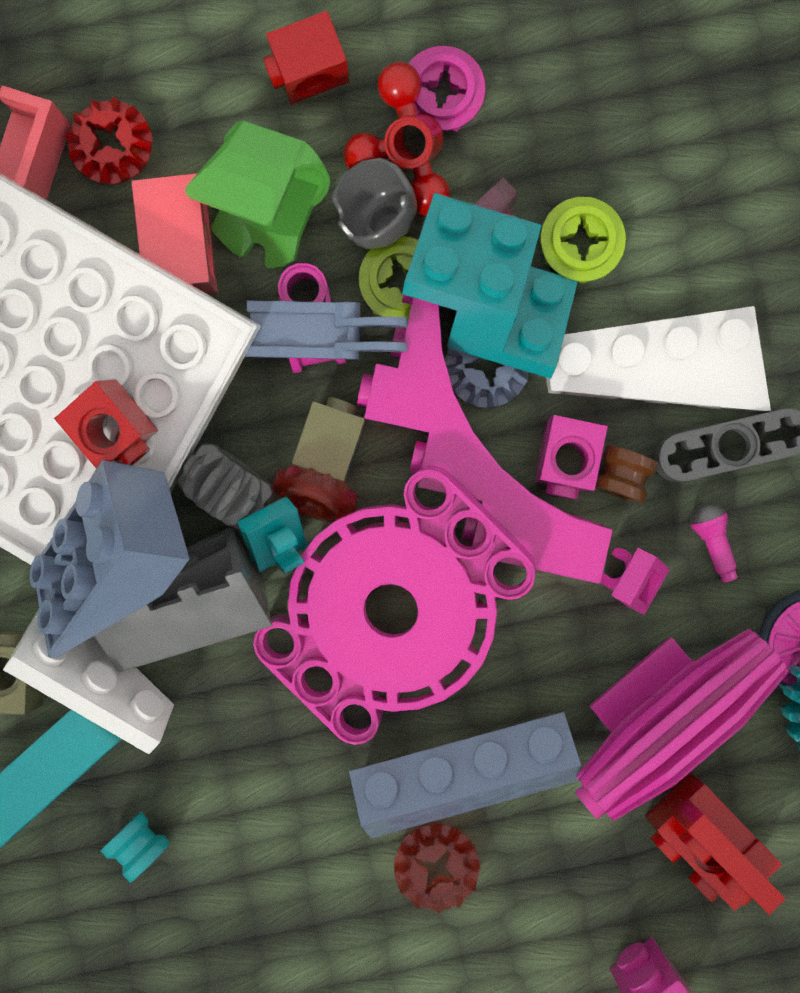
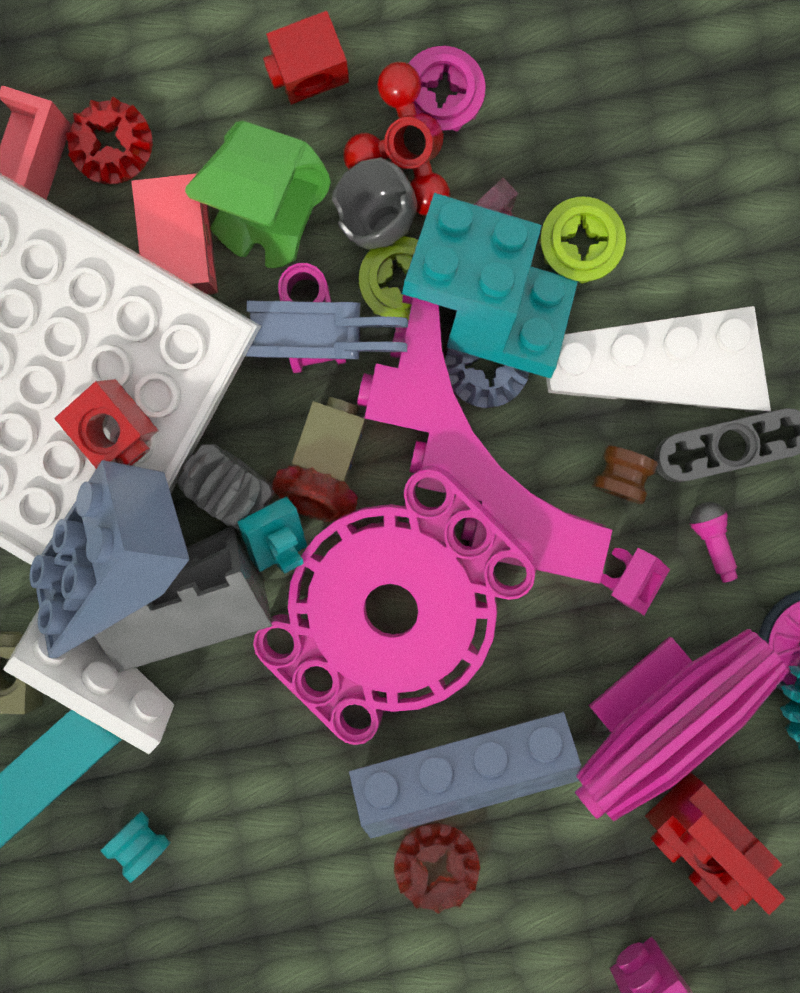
(586, 439): dark pink brick -> none

